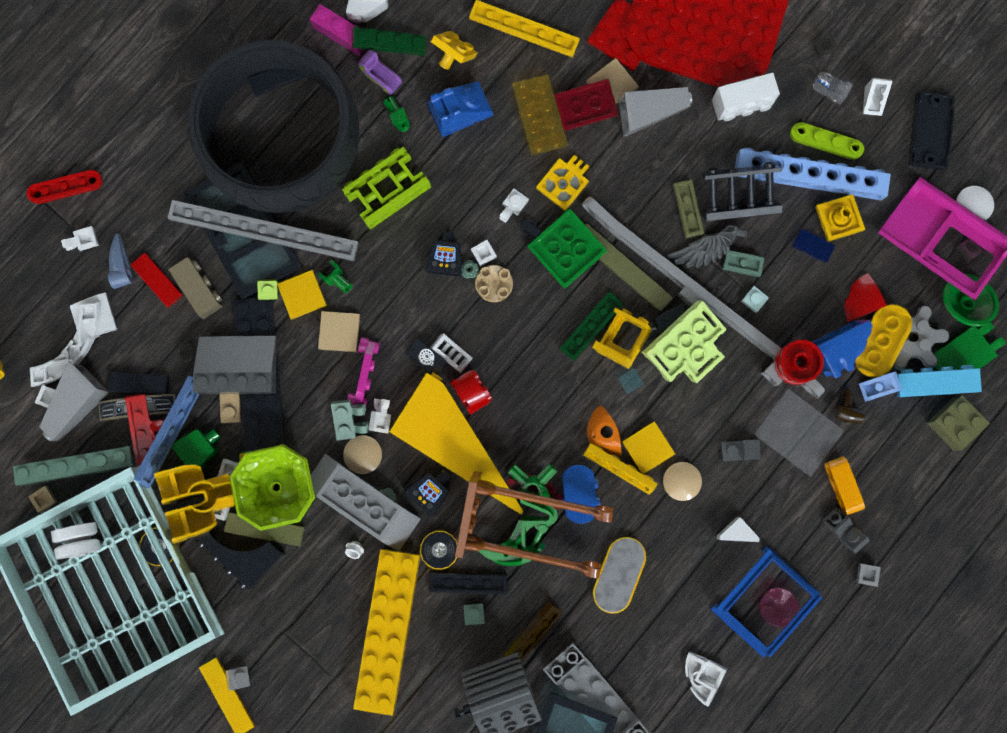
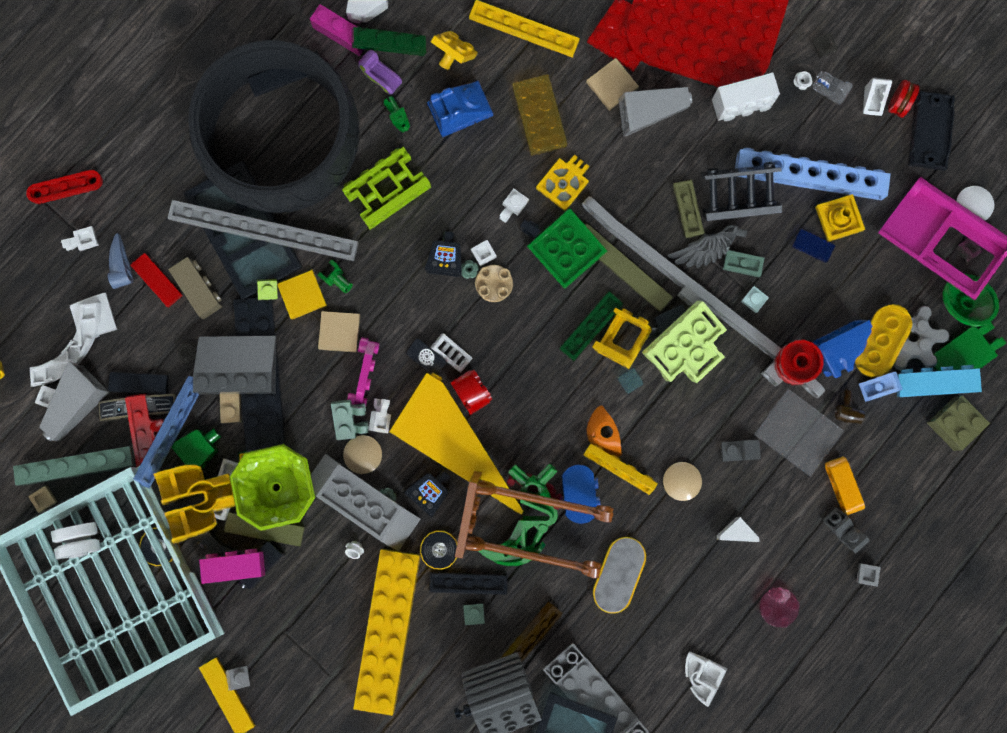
(232, 566): none -> dark pink brick
(586, 105): dark red plate -> none
(648, 448): yellow tile -> none
(722, 609): blue piece -> none
(807, 80): none -> white plate
(826, 141): lime plate -> none
(863, 298): red brick -> none
(903, 98): none -> red head

